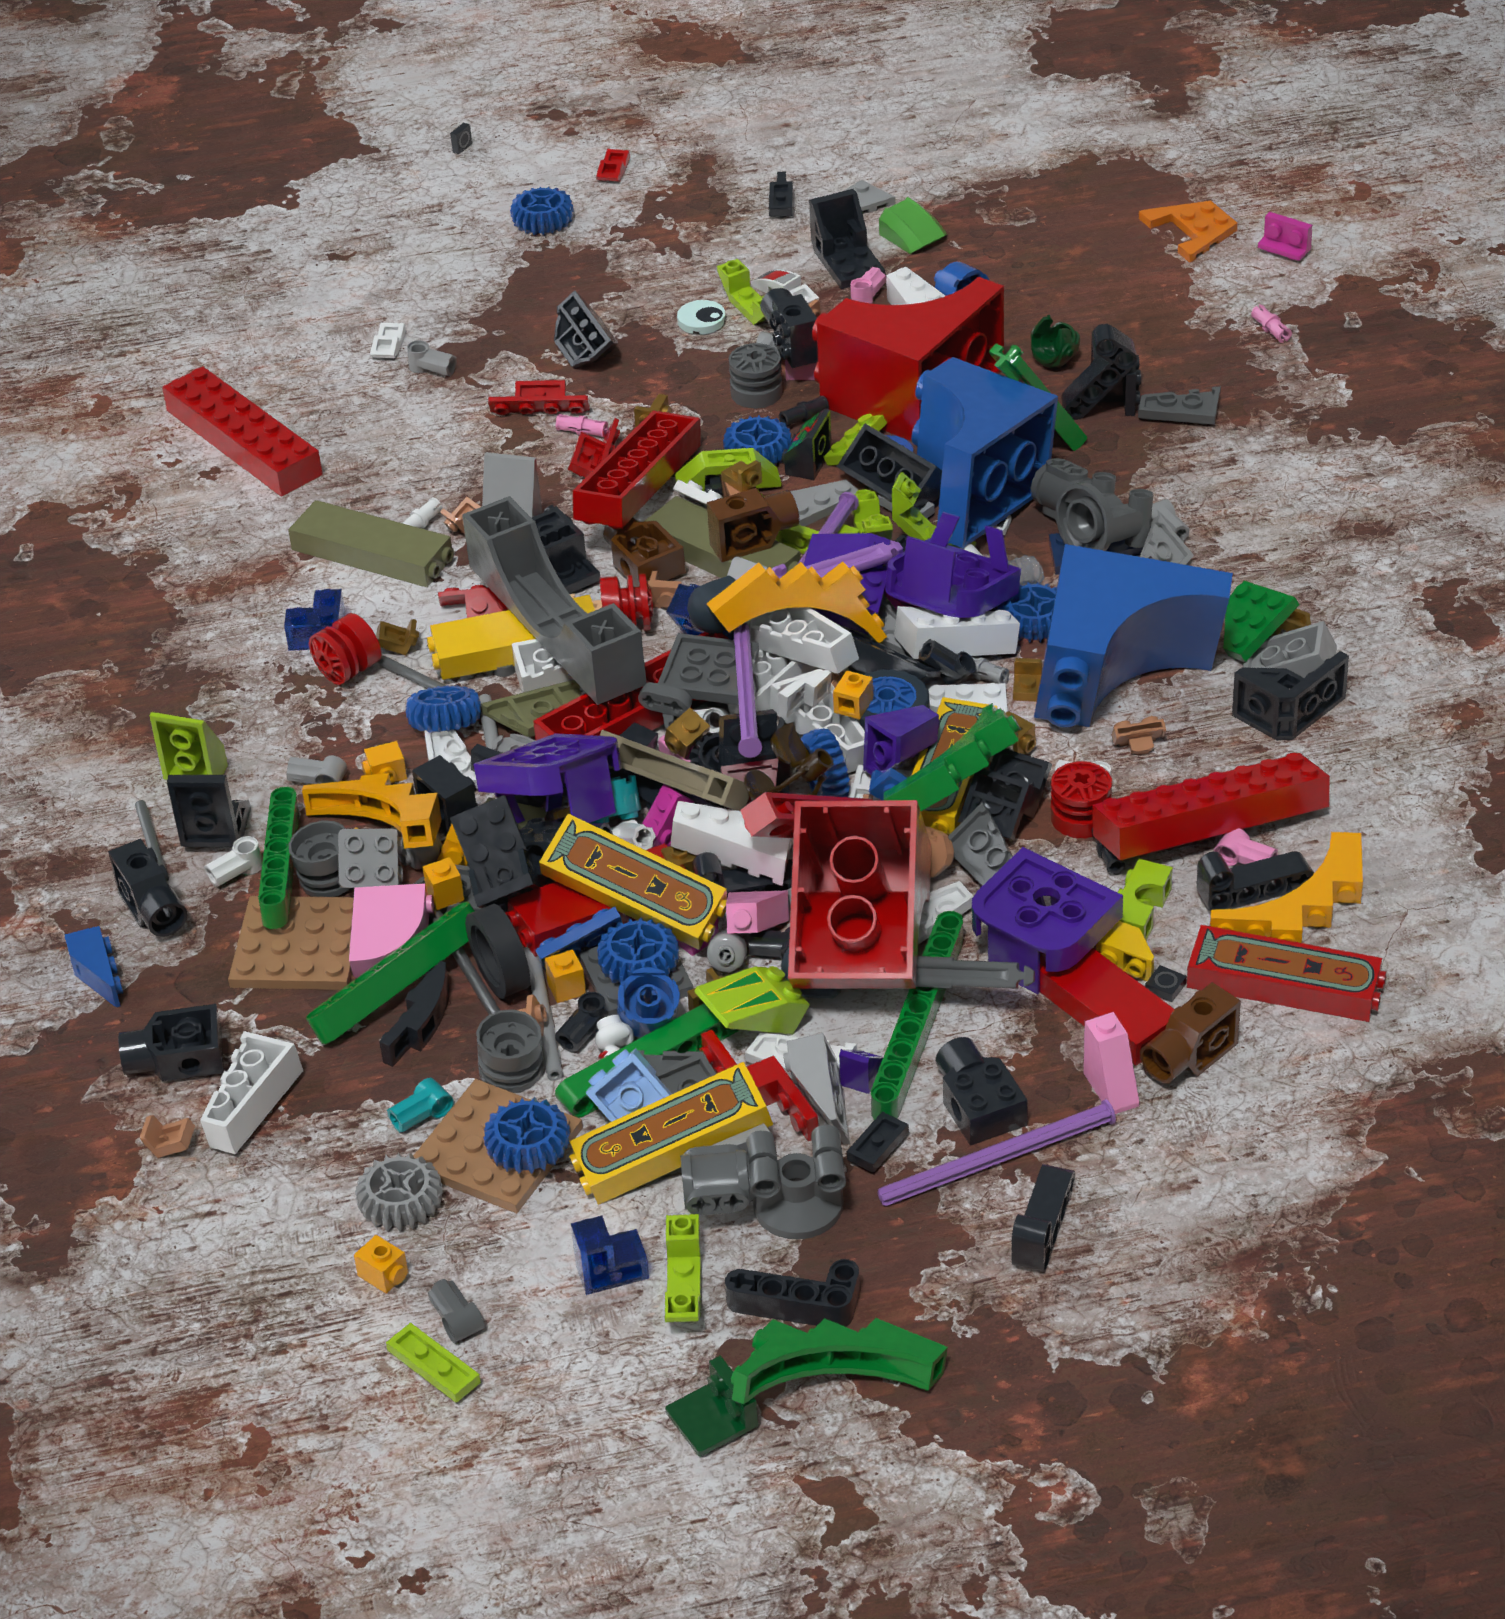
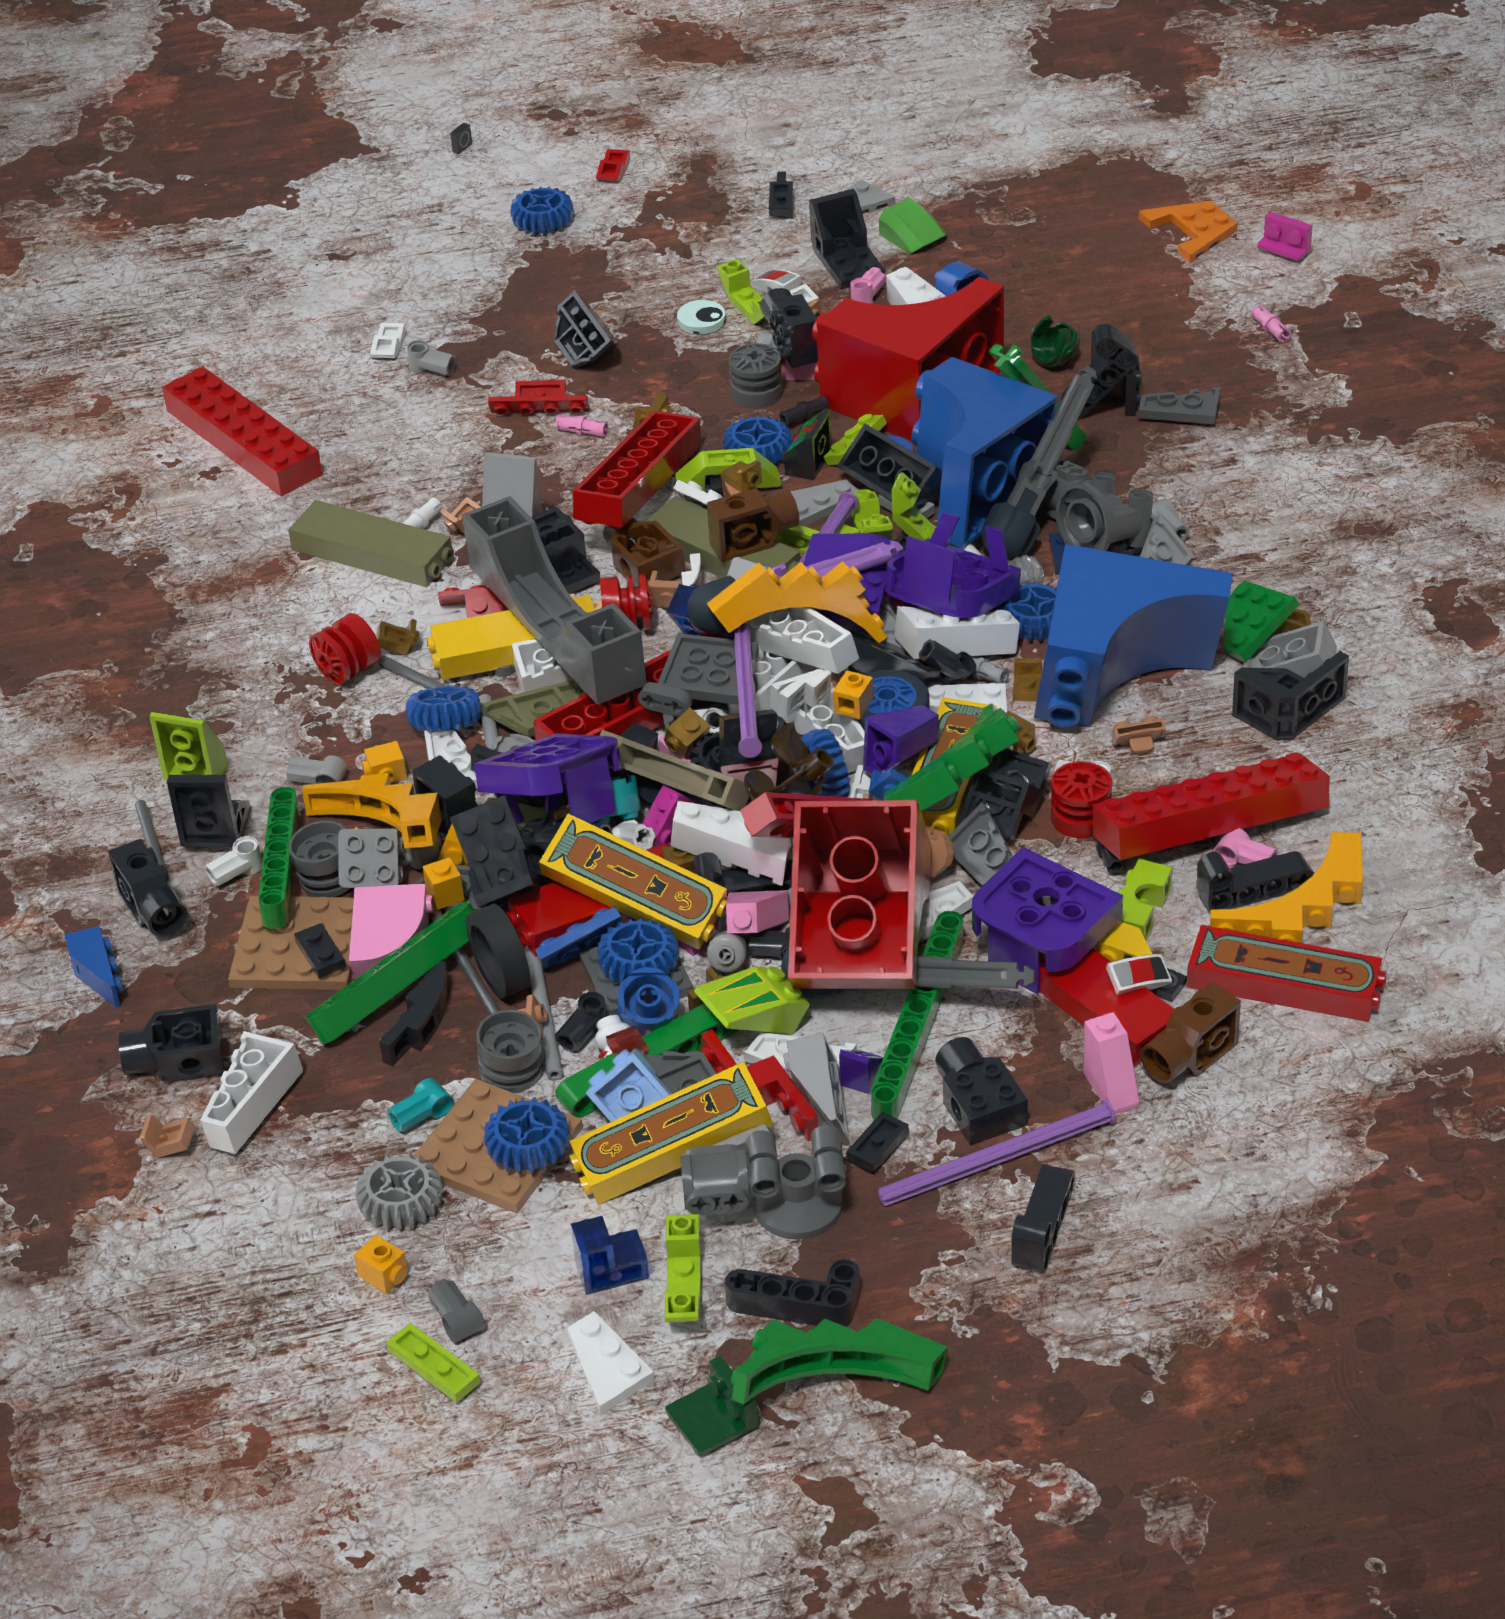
(305, 622): clear blue brick -> none
(320, 950): none -> black plate
(565, 976): light orange brick -> none
(591, 452): red bracket -> none
(607, 1361): none -> white wing
(626, 1039): none -> clear red plate
(695, 575): none -> white slope
(1036, 476): none -> dark grey piece
(1138, 973): none -> slope

